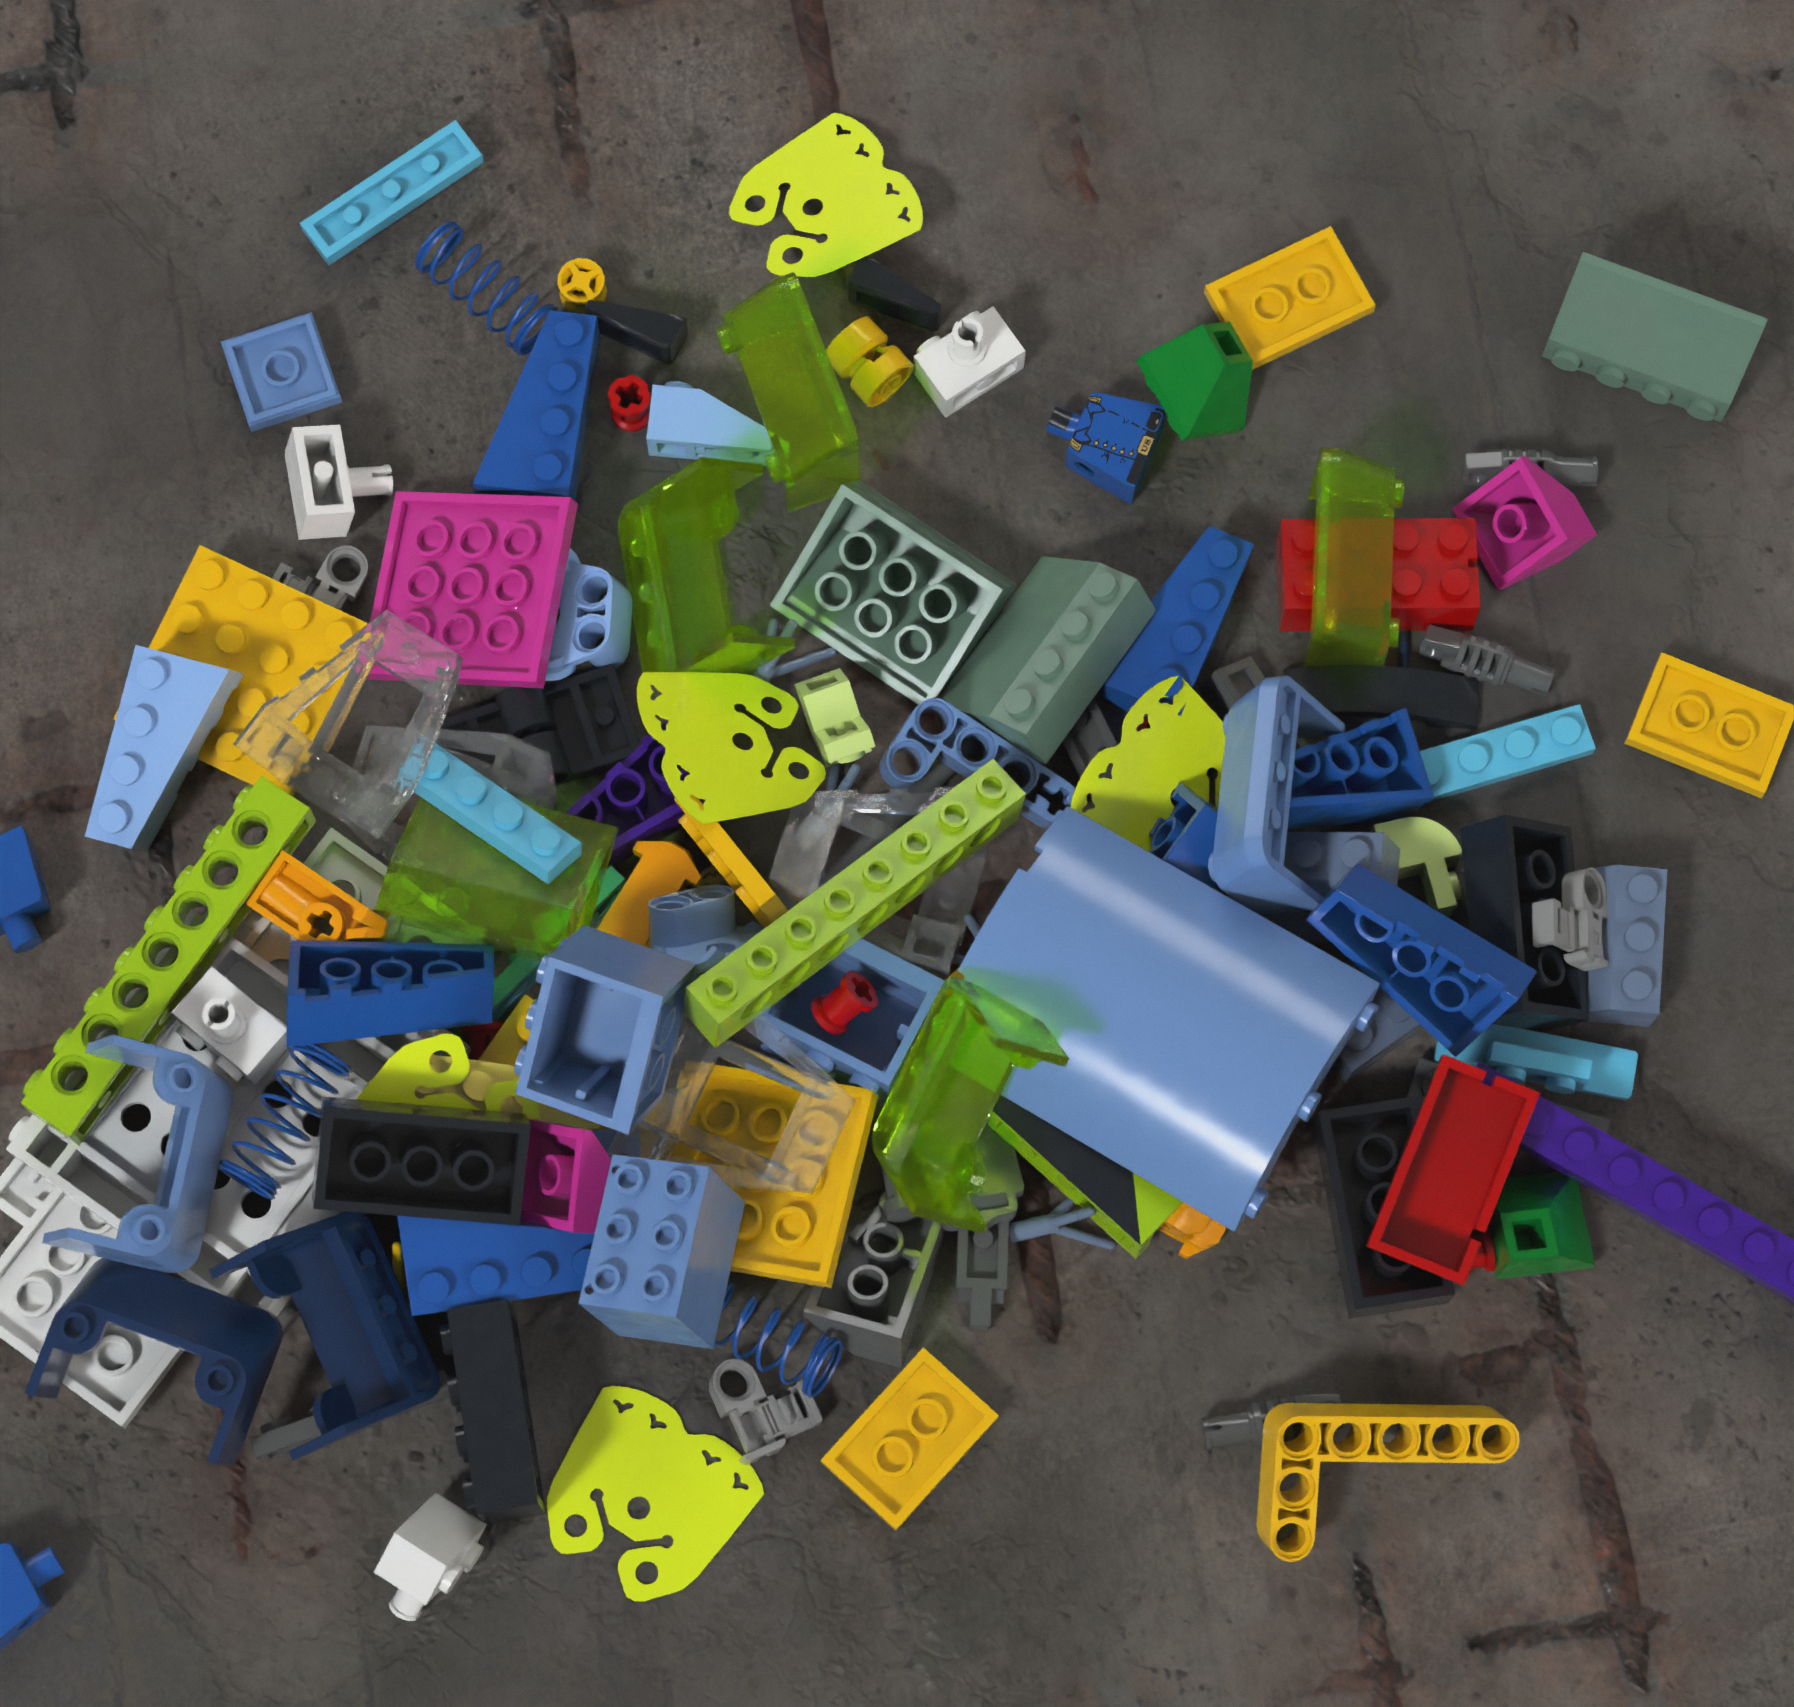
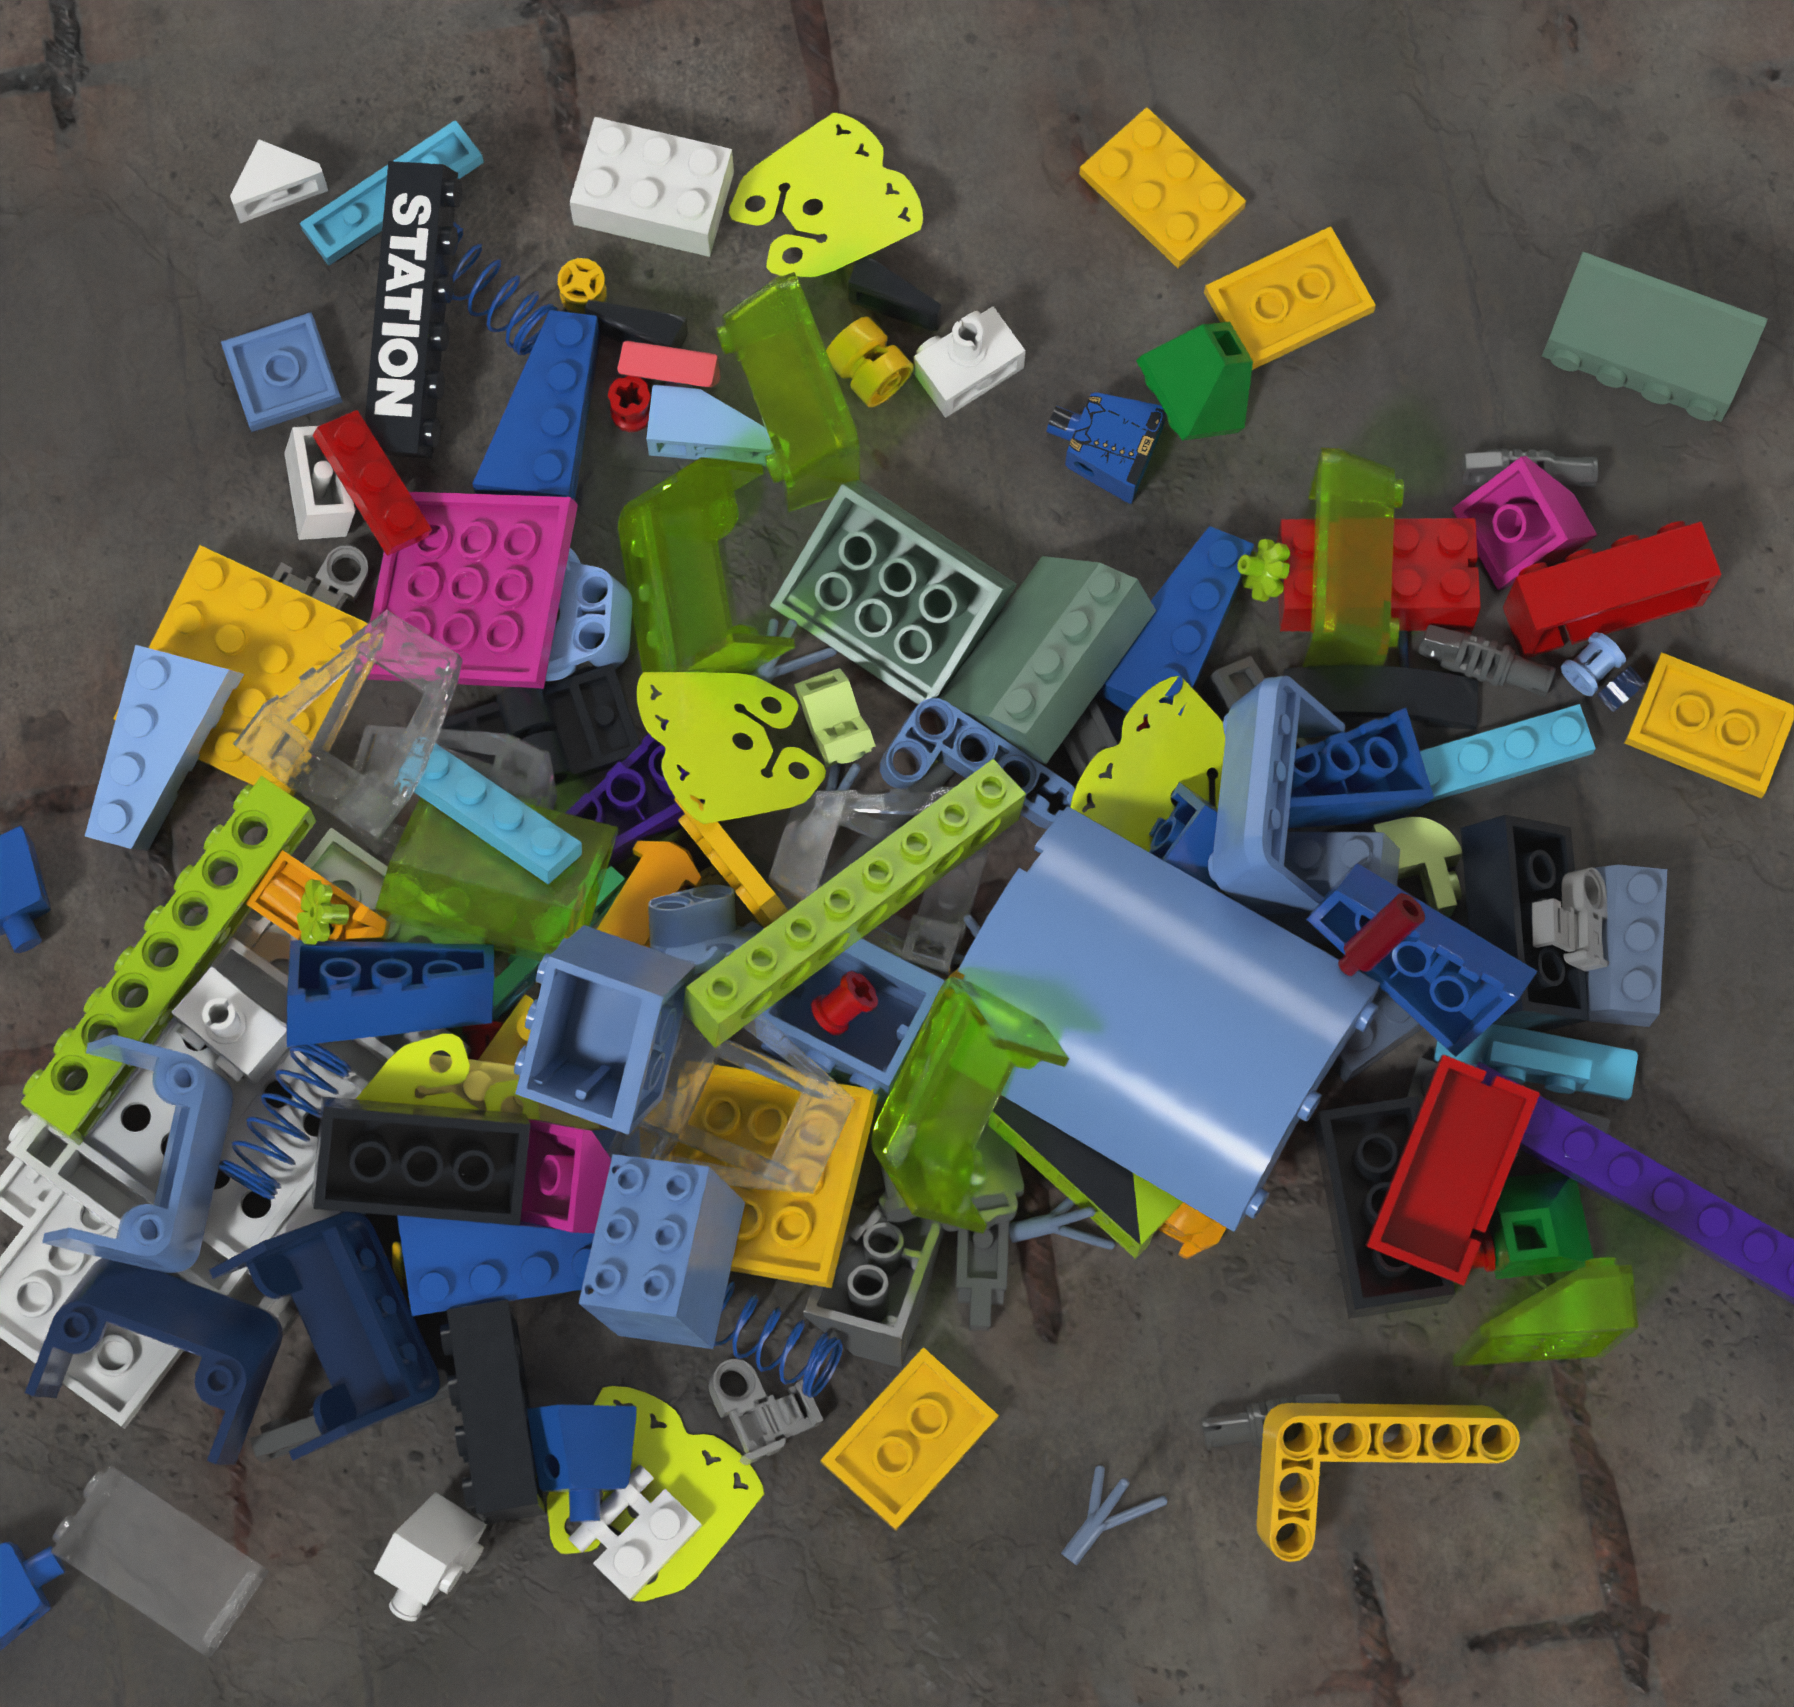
(158, 1560): none -> clear panel
(275, 180): none -> white slope
(319, 913): none -> lime plant
(372, 482): none -> red plate
(412, 307): none -> black brick
(582, 1452): none -> blue torso
(646, 1543): none -> white plate
(652, 186): none -> white brick
(669, 364): none -> coral slope
(1097, 1516): none -> sand blue plant
(1162, 187): none -> yellow plate
(1265, 569): none -> lime plant
(1381, 934): none -> dark red cylinder
(1570, 1319): none -> clear neon green slope
(1593, 664): none -> light blue bush
(1611, 588): none -> red piece
(1621, 689): none -> dark blue axle

